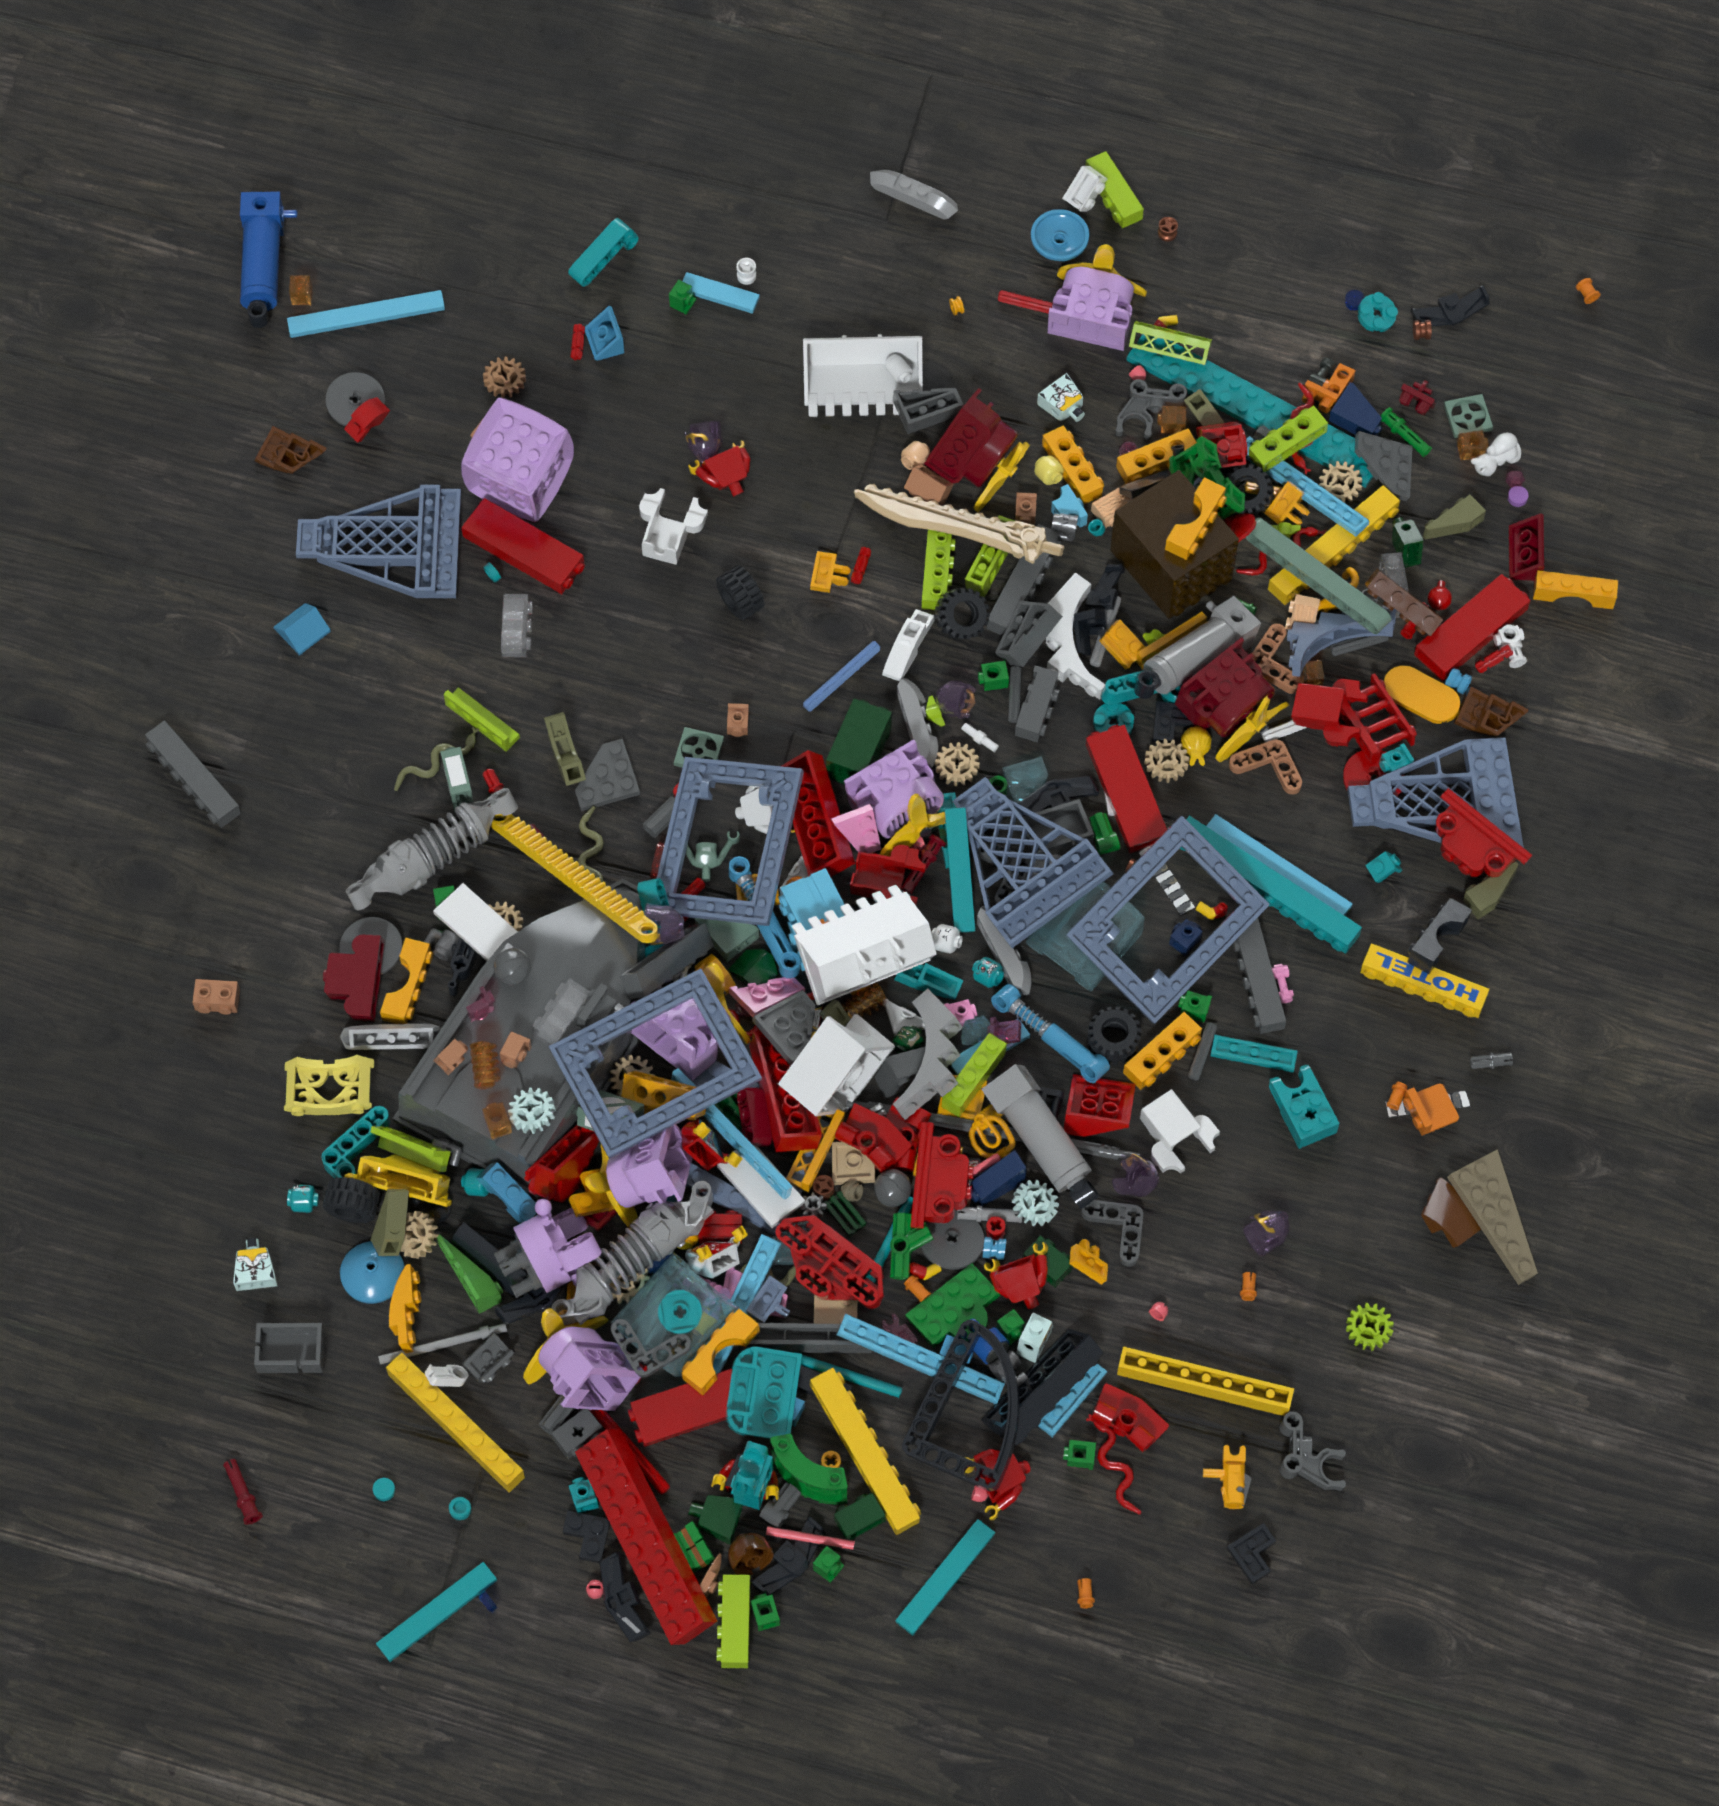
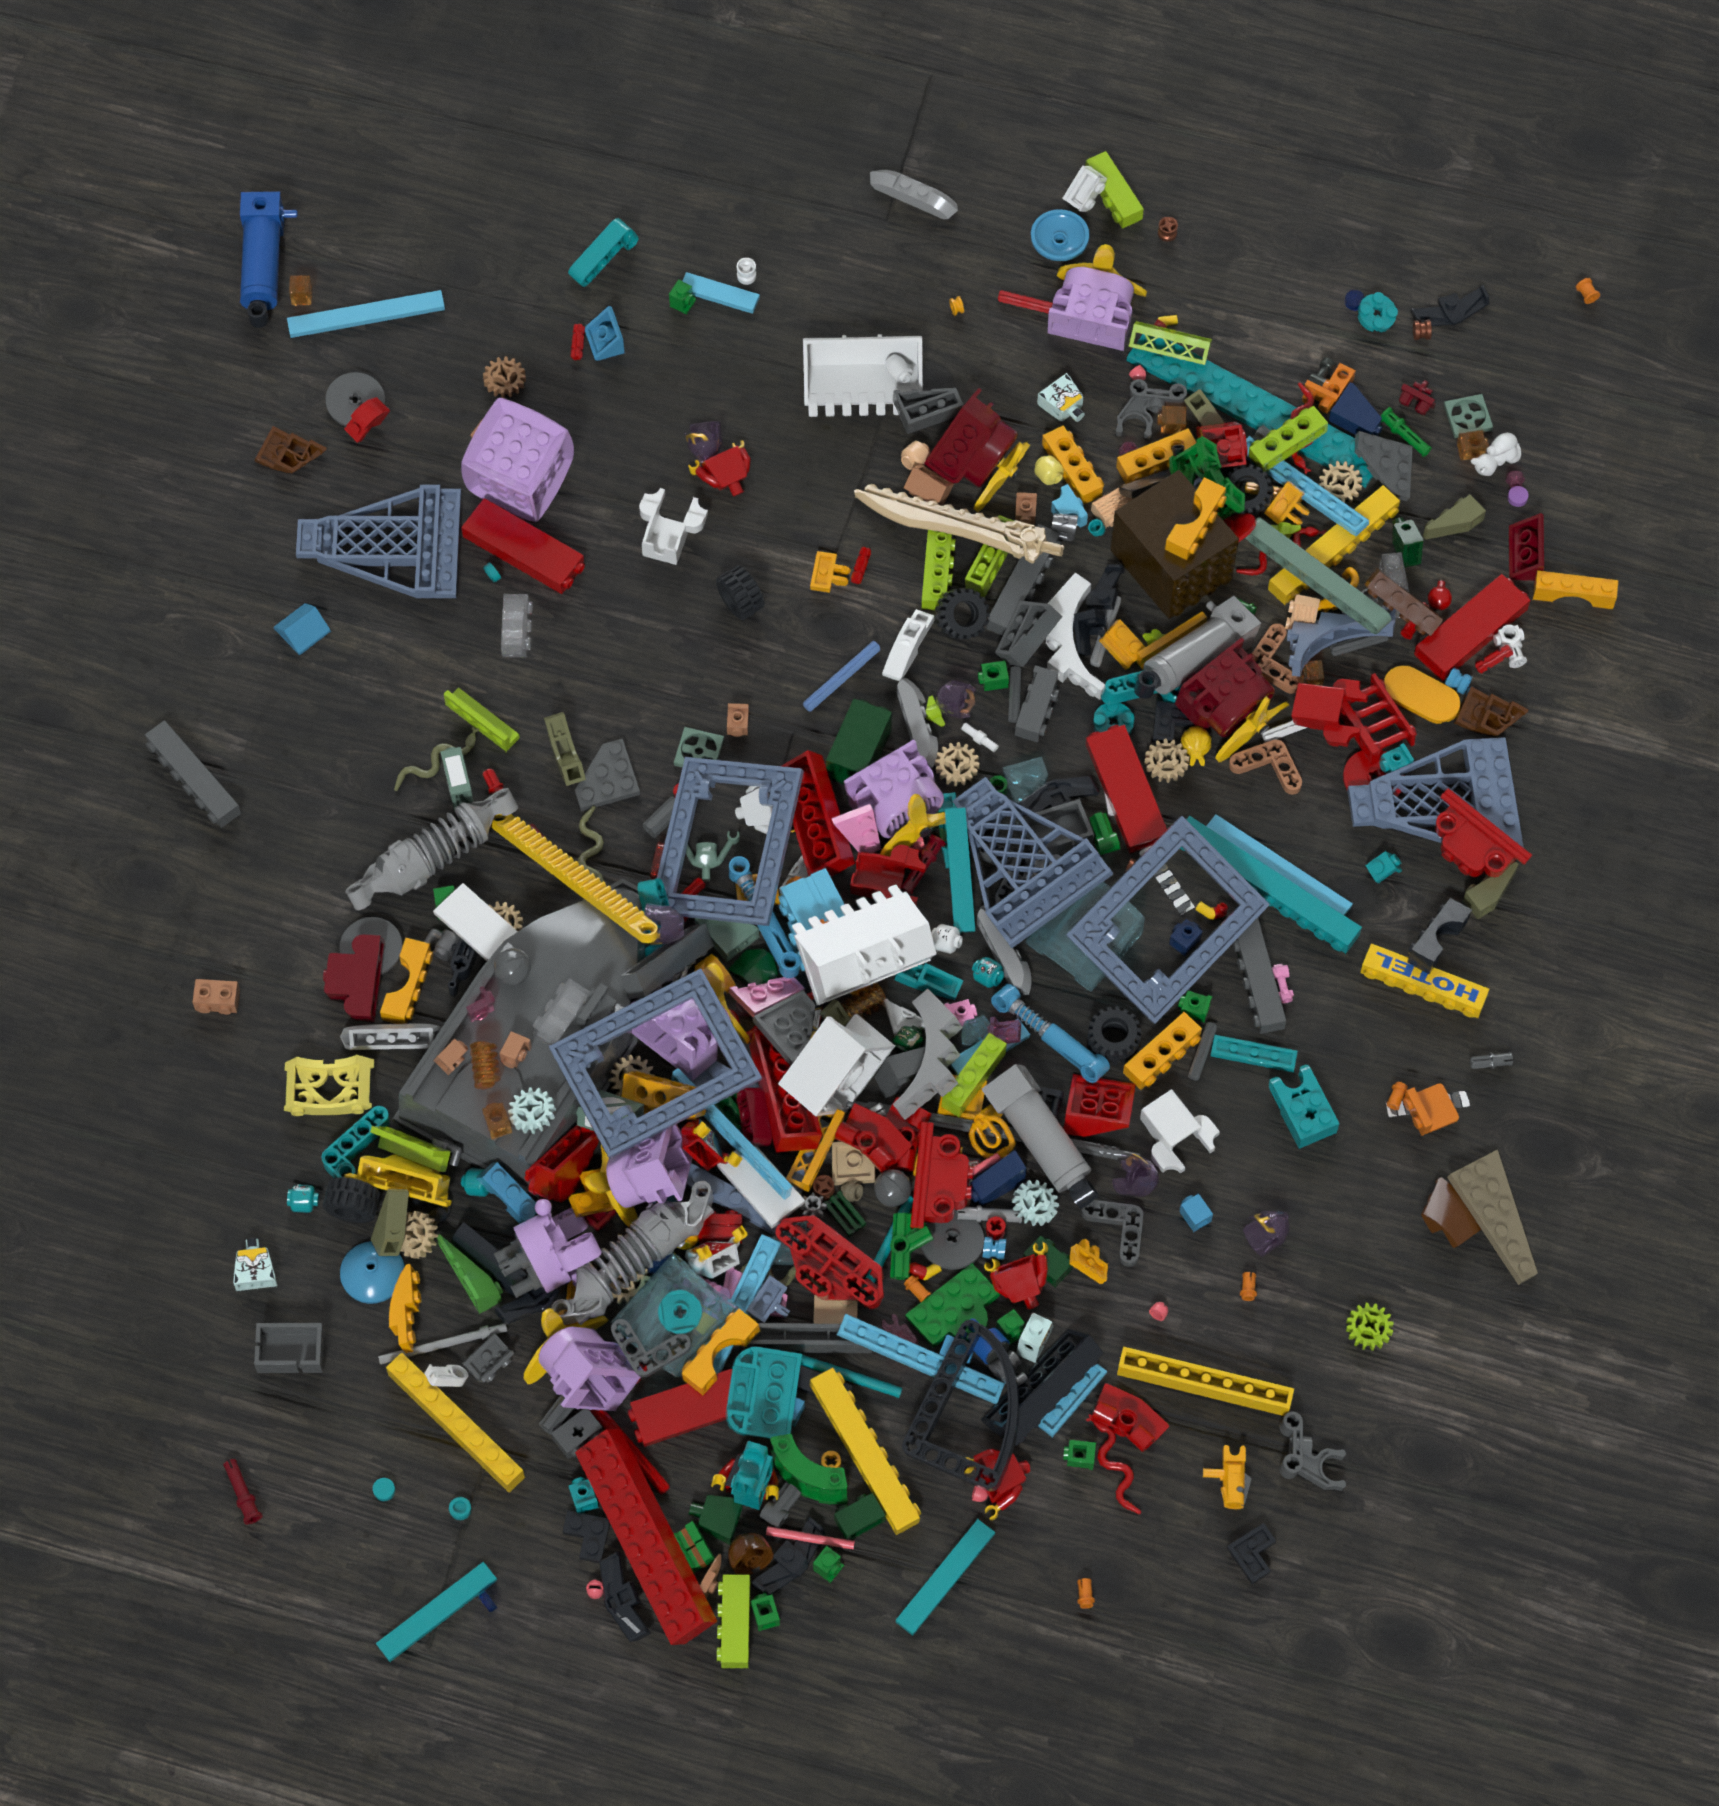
(1195, 1212): none -> dark azure brick

